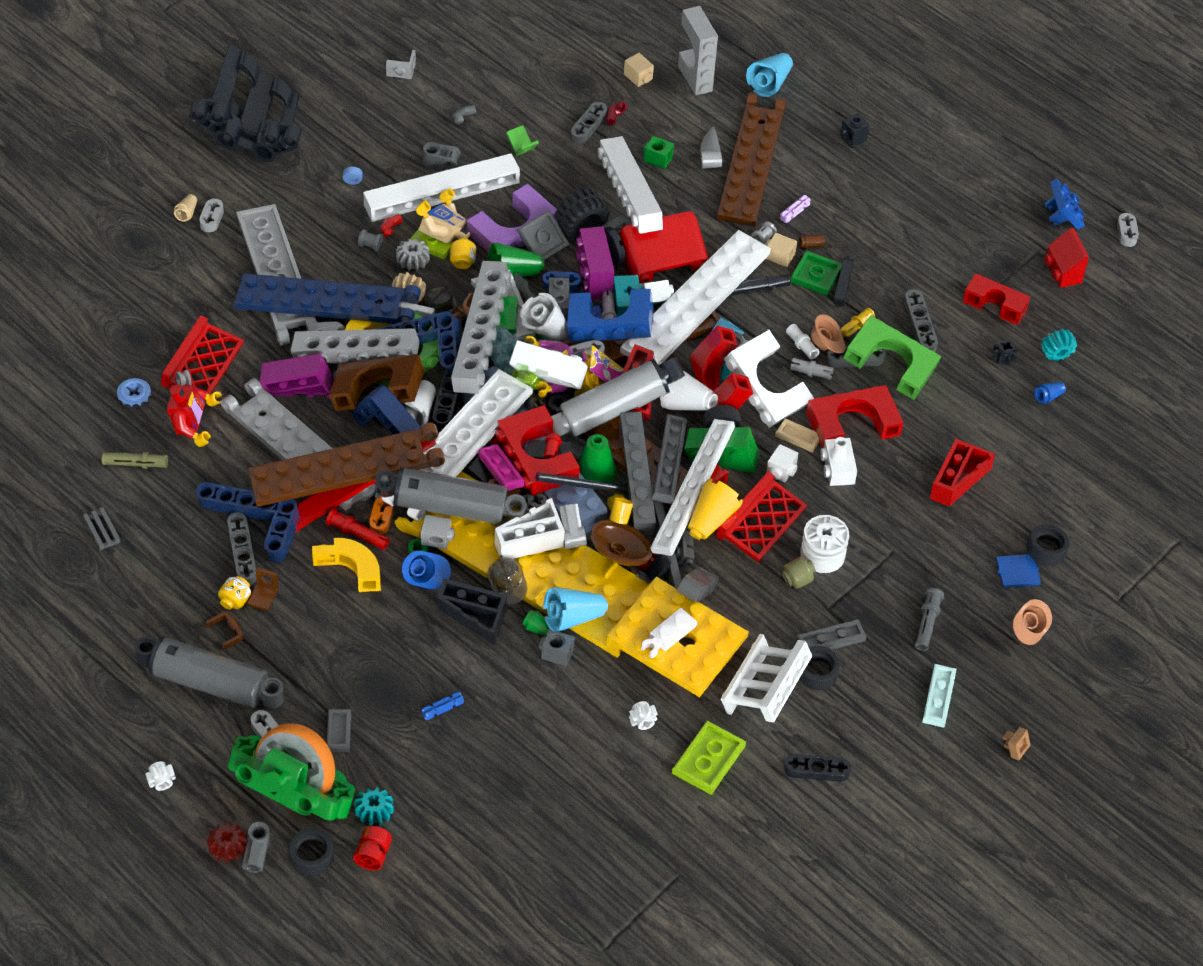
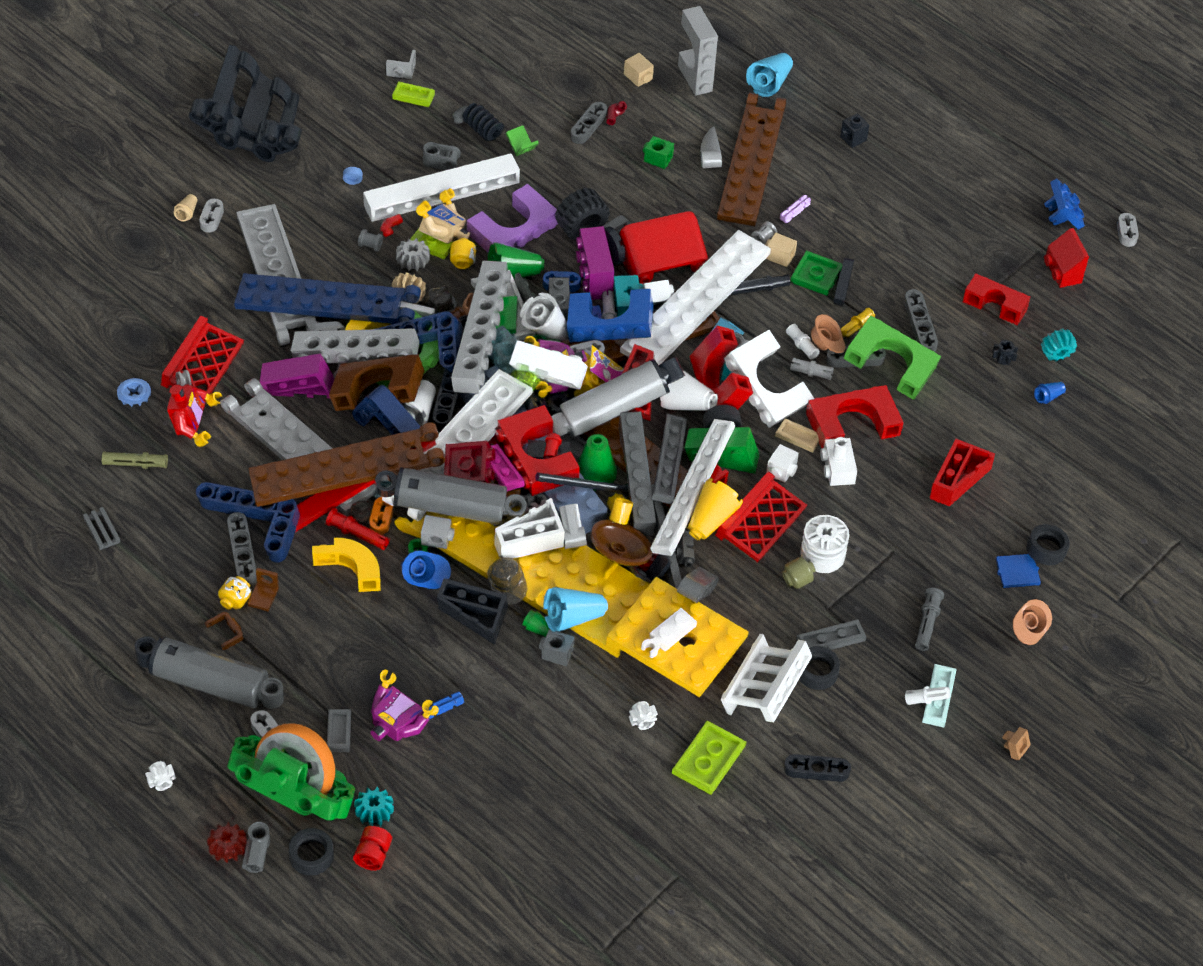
(396, 713): none -> magenta torso
(413, 94): none -> lime plate
(470, 461): none -> dark red plate
(483, 122): none -> black piece
(543, 235): dark grey tile -> none
(630, 185): white brick -> none
(811, 240): reddish brown pin -> none
(926, 695): none -> white axle

